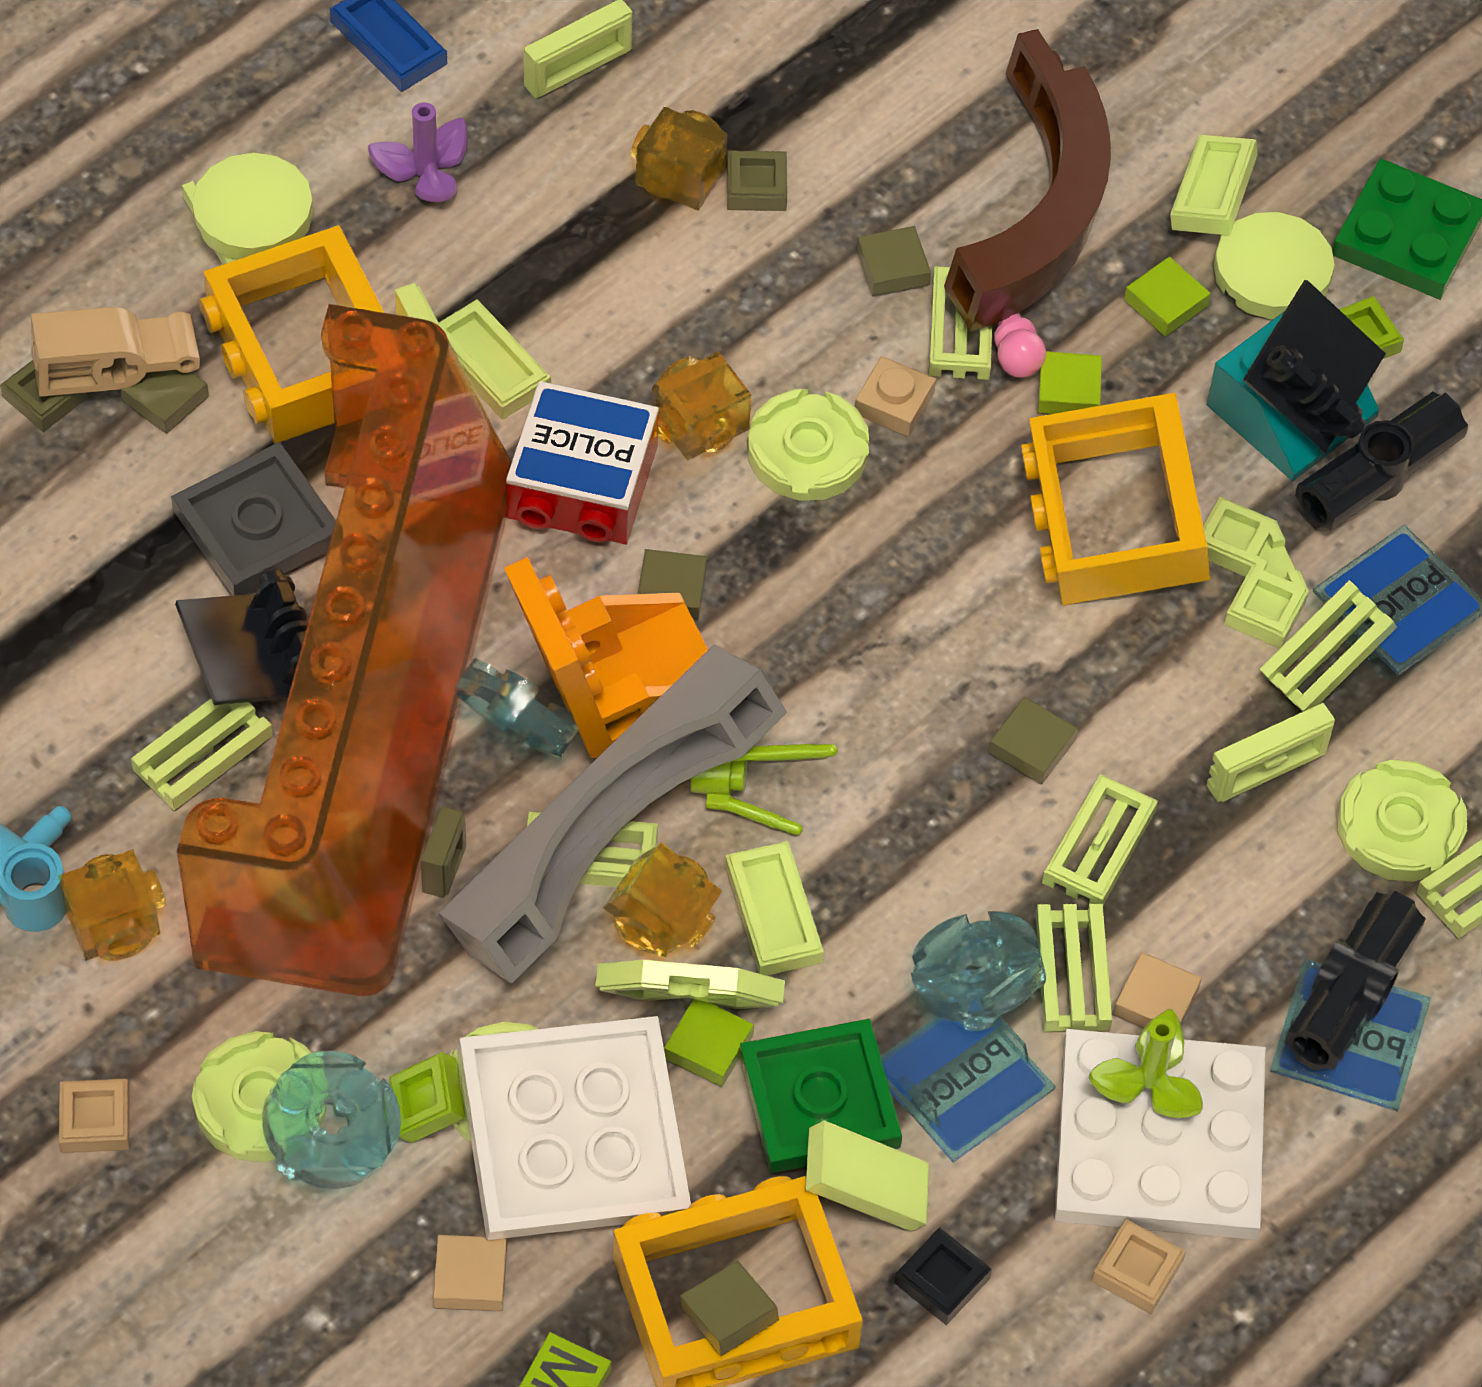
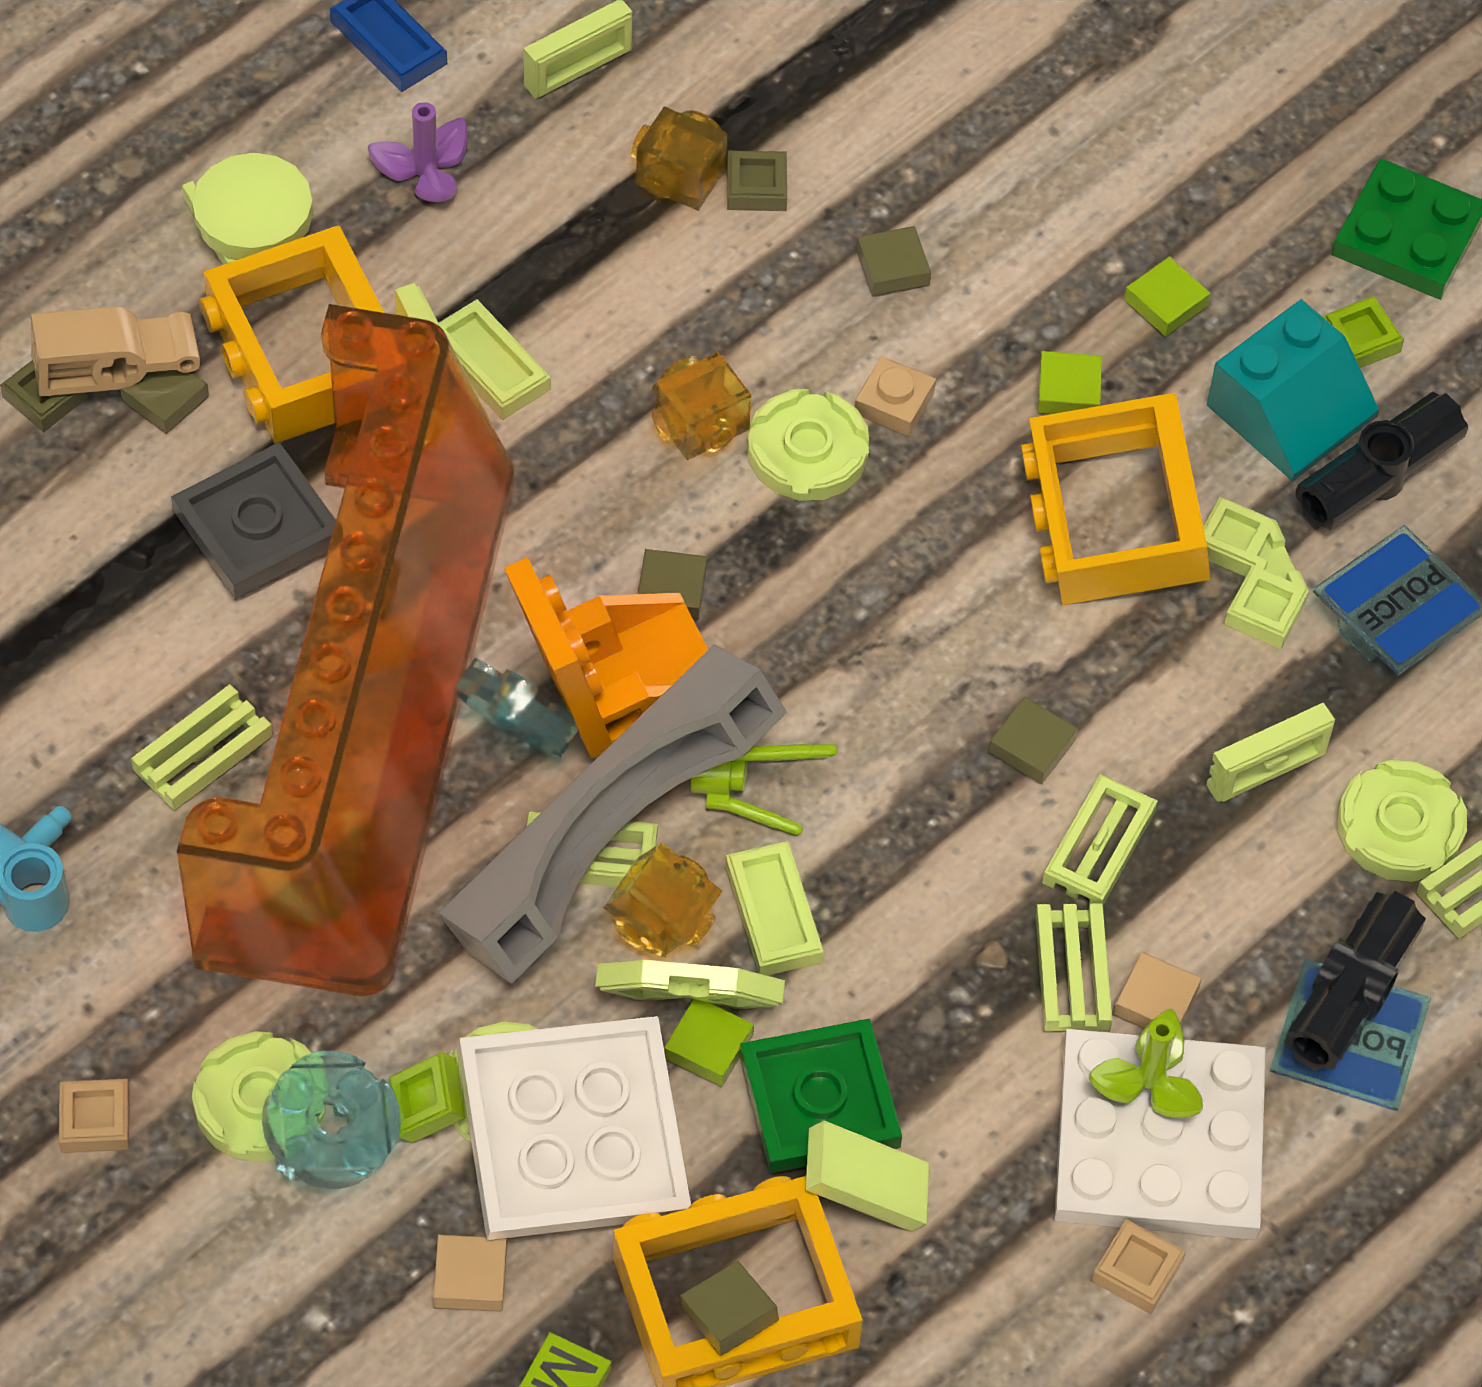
(112, 906): clear yellow brick -> none
(247, 641): black hinge -> none
(443, 852): olive tile -> none
(582, 463): piece -> none
(942, 1276): black tile -> none
(959, 360): yellowish green tile -> none
(963, 1081): clear light blue piece -> none
(977, 997): clear light blue plate -> none
(1019, 347): bright pink bar -> none
(1031, 257): reddish brown arch -> none
(1214, 184): yellowish green tile -> none
(1269, 260): yellowish green tile -> none
(1311, 631): yellowish green tile -> none
(1316, 368): black hinge -> none

